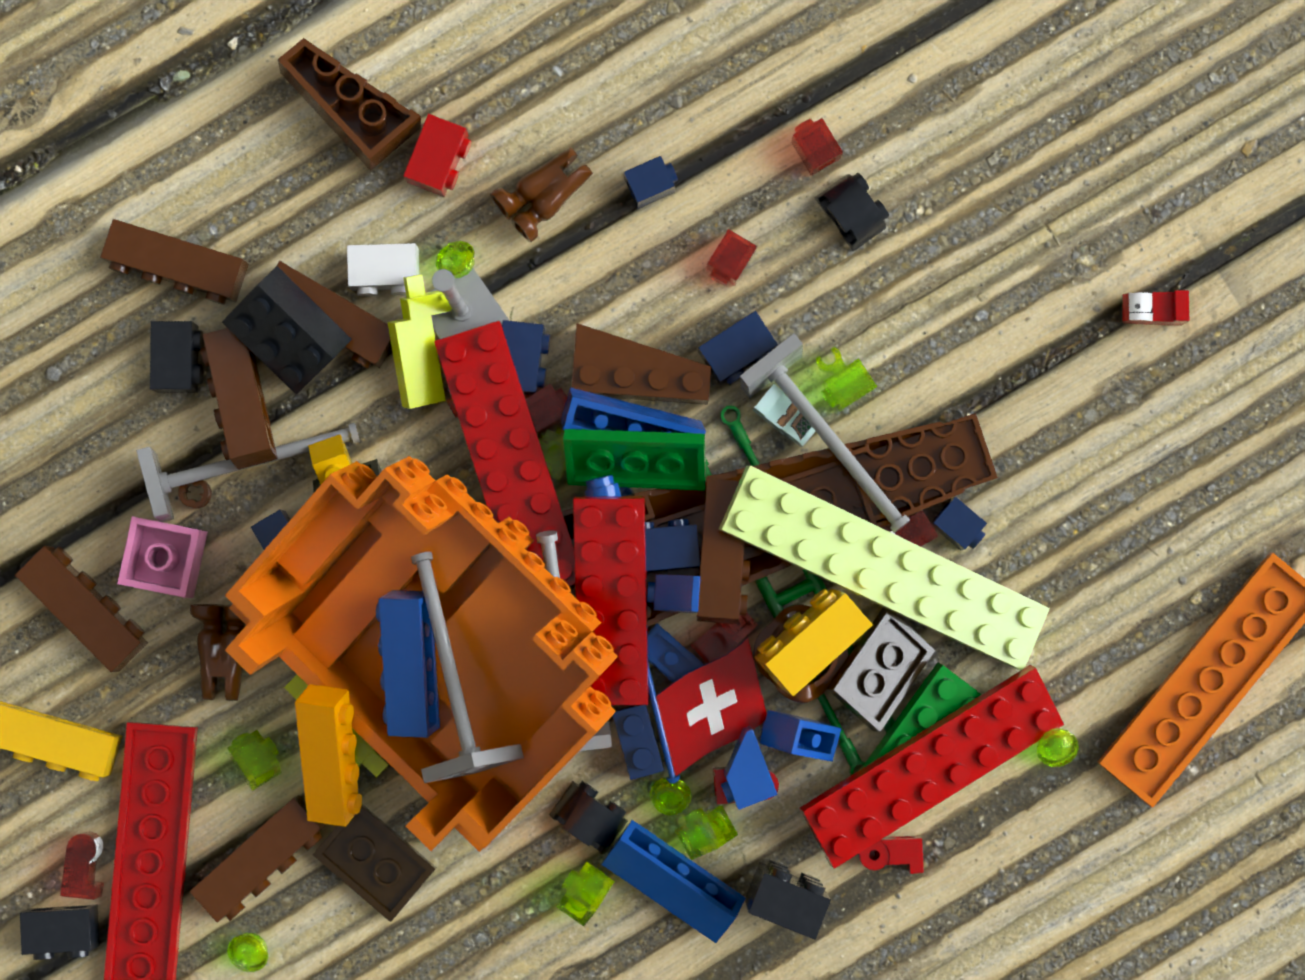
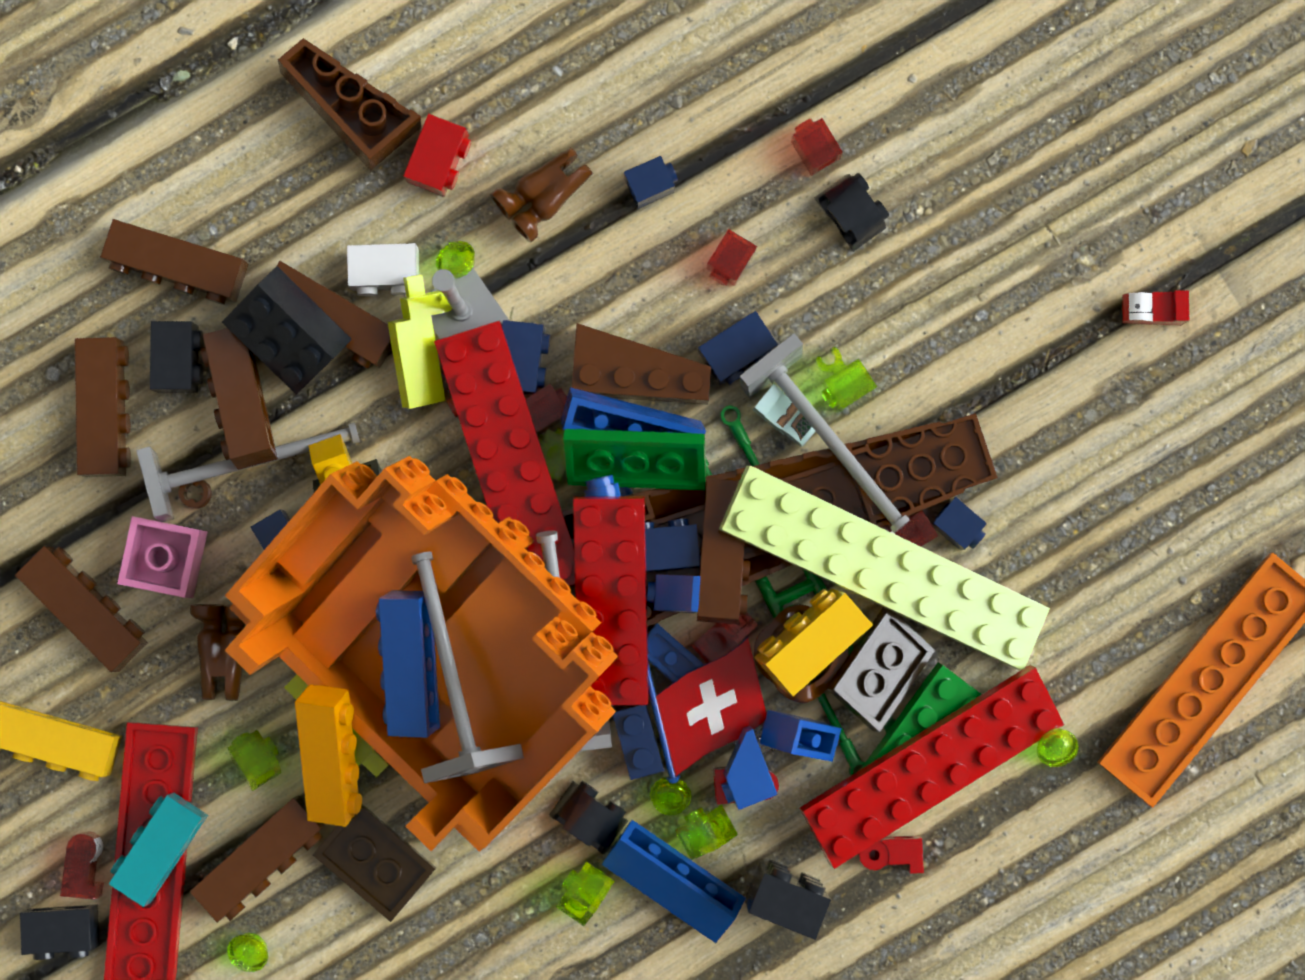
(101, 407): none -> reddish brown brick
(157, 848): none -> teal brick

